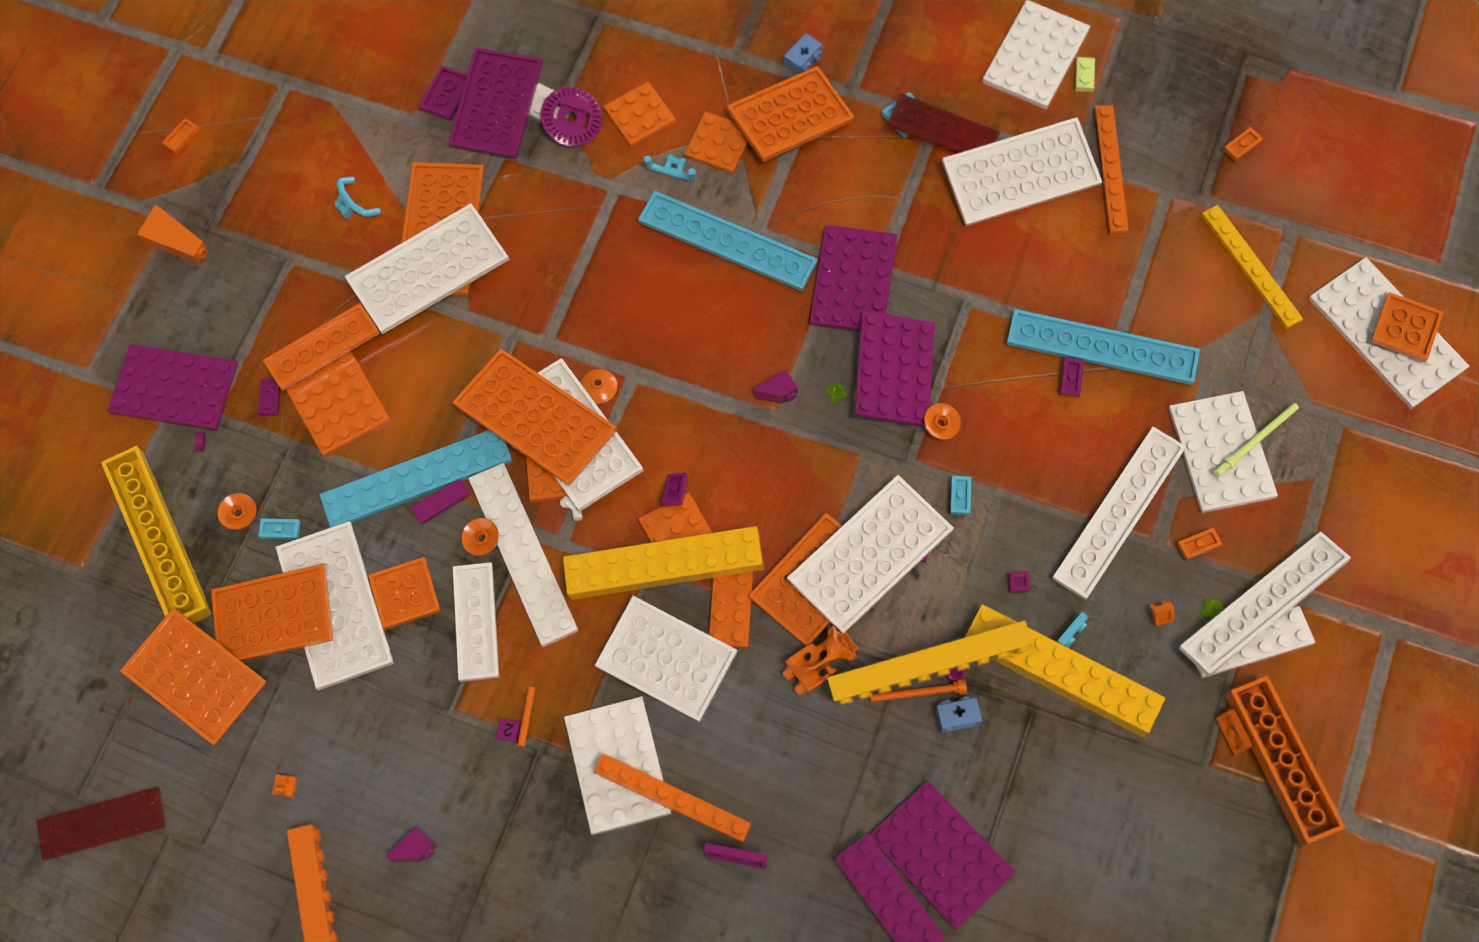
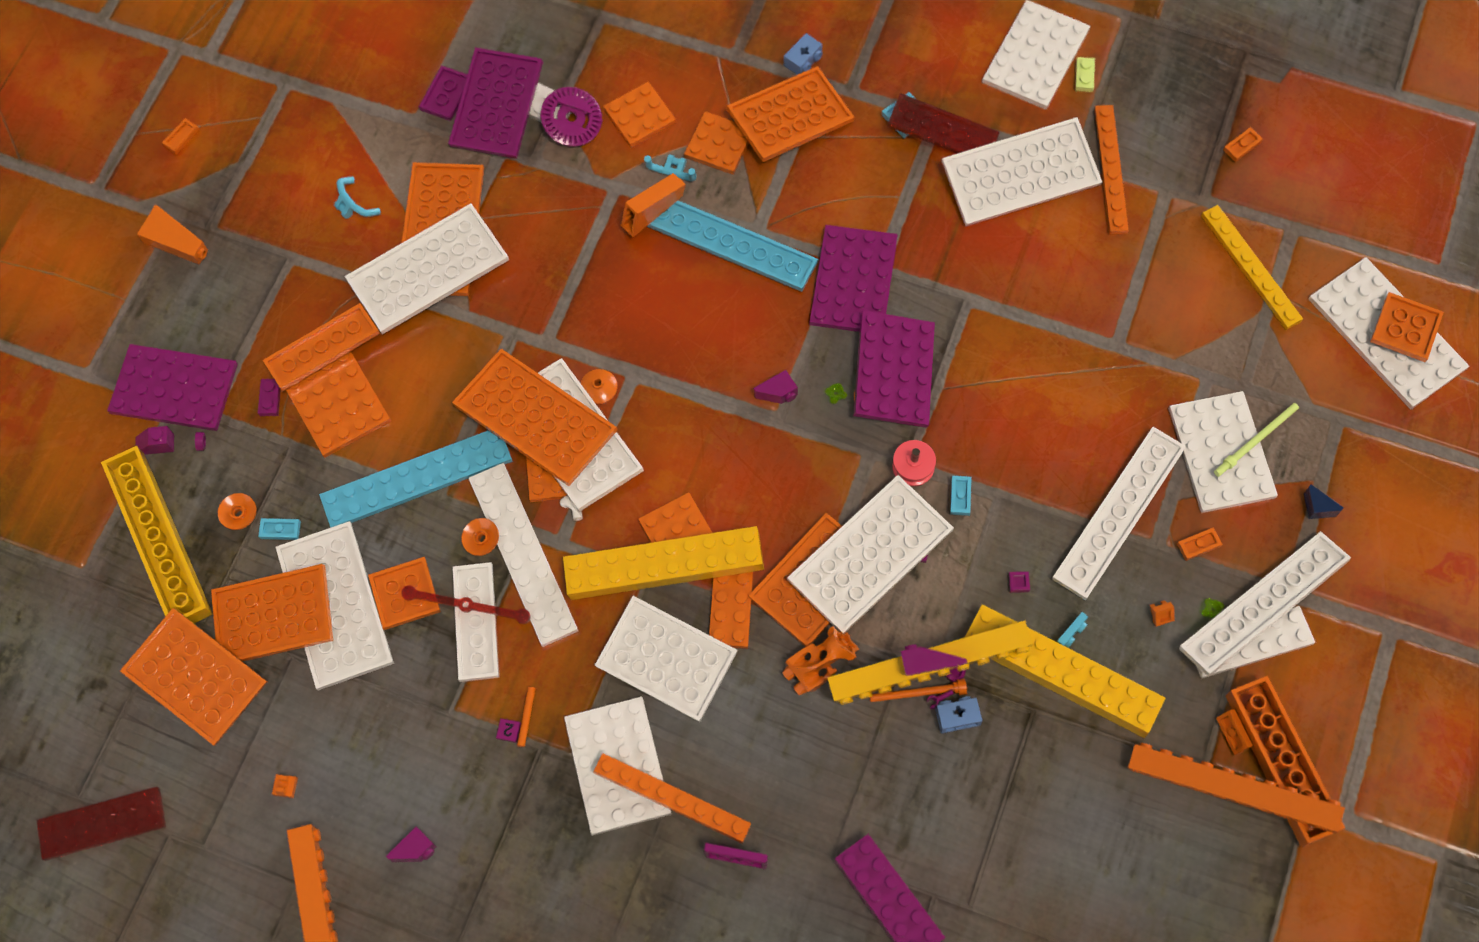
(156, 440): none -> magenta slope
(410, 593): none -> clear red piece
(440, 501): magenta tile -> none
(651, 204): none -> orange slope
(675, 489): magenta plate -> none
(914, 462): none -> coral wheel
(925, 660): none -> magenta slope
(937, 699): none -> magenta hand
(941, 855): magenta plate -> none
(946, 415): orange dish -> none
(1071, 377): magenta plate -> none
(1103, 347): medium azure plate -> none
(1236, 788): none -> orange brick
(1319, 504): none -> dark blue slope

